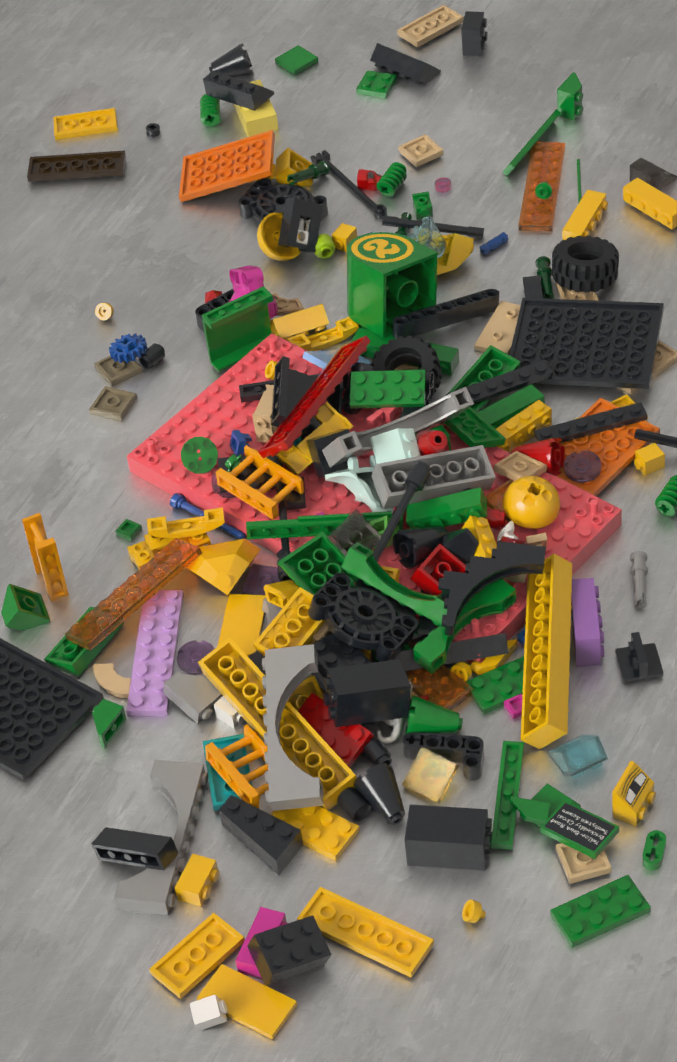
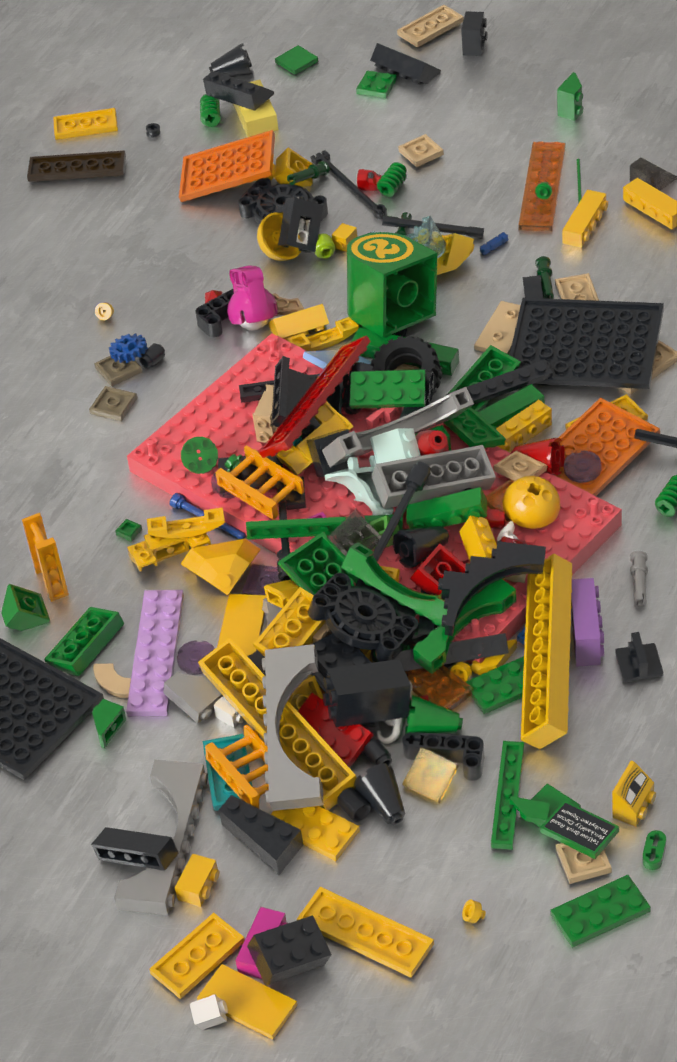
(133, 593): clear orange plate -> none
(237, 328): green panel -> none
(238, 442): blue tile -> none
(270, 370): yellow tile -> none
(342, 515): green piece -> none
(422, 205): green brick -> none
(443, 185): clear purple tile -> none
(446, 313): black beam -> none
(448, 837): black brick -> none
(461, 544): black slope -> none
(514, 706): dark pink tile -> none
(531, 142): green tile -> none
(538, 540): tan tile -> none
(578, 755): clear light blue slope -> none
(585, 264): black tyre -> none
(593, 423): black plate -> none
(649, 459): yellow brick -> none

